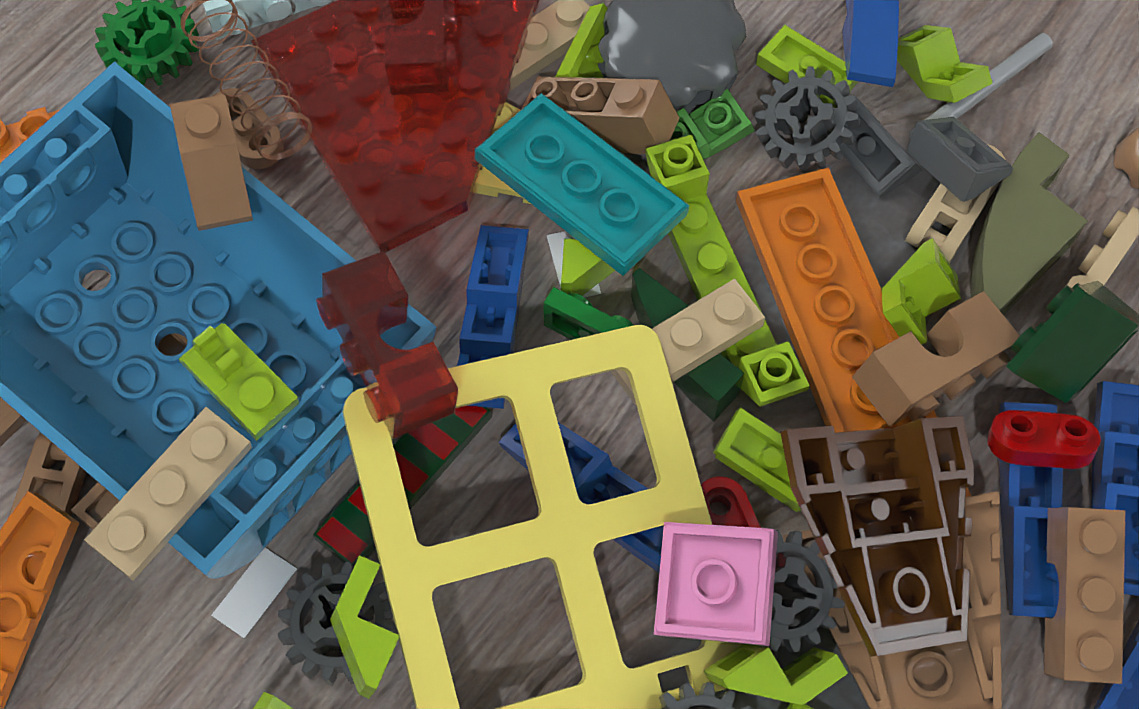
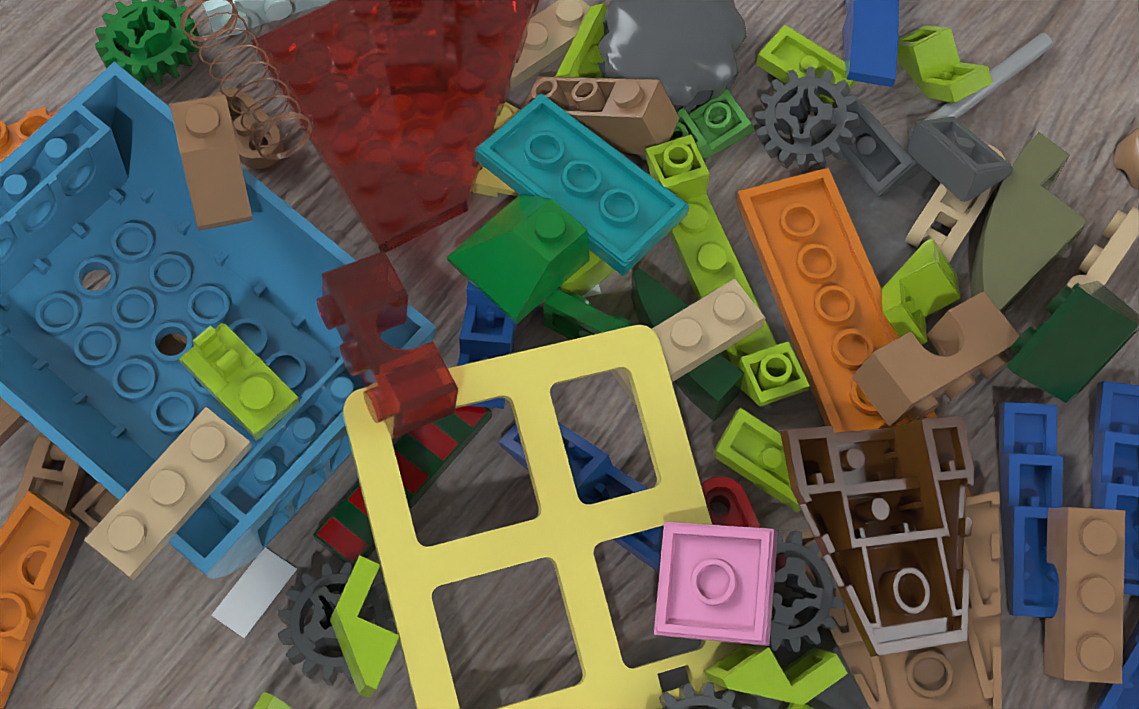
(523, 254): none -> green slope
(1043, 439): red plate -> none

